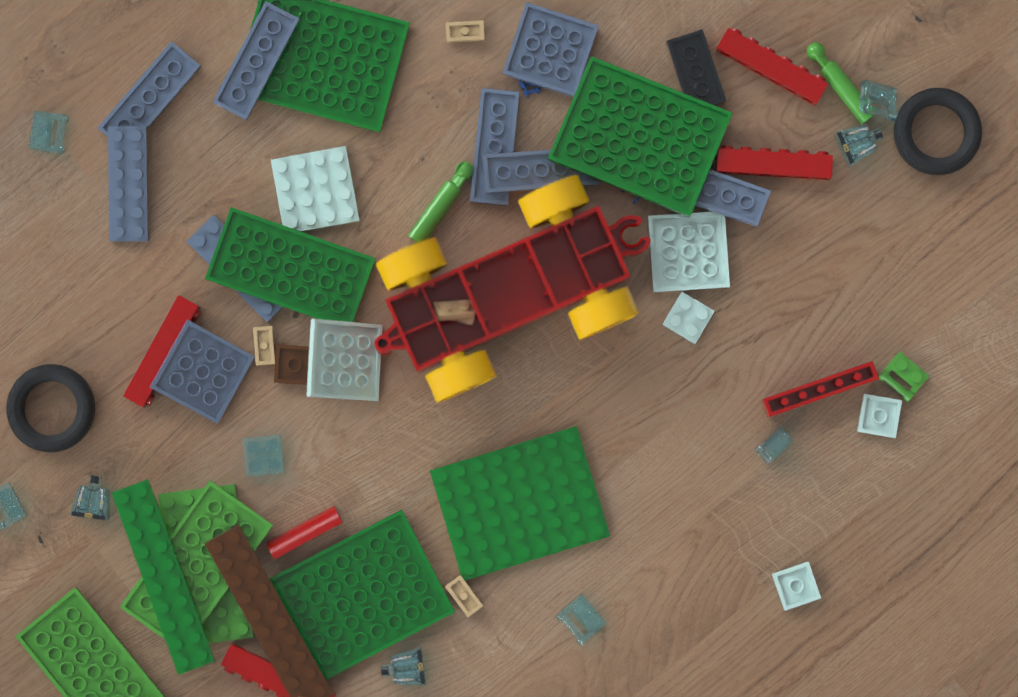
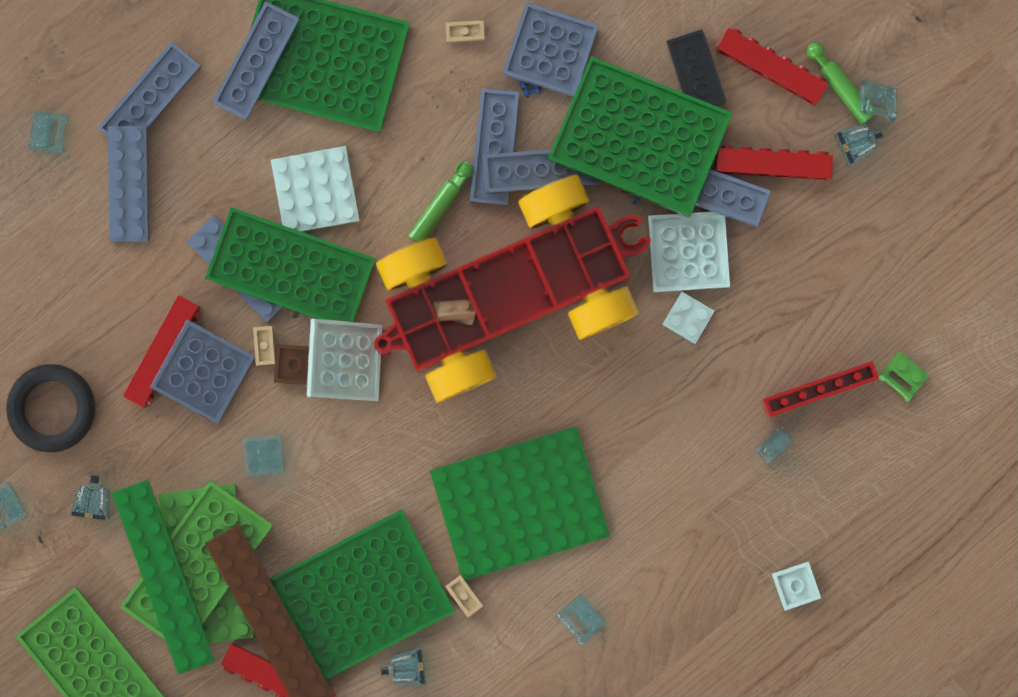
(304, 532): red brick -> none
(879, 416): light aqua plate -> none
(953, 101): black tyre -> none

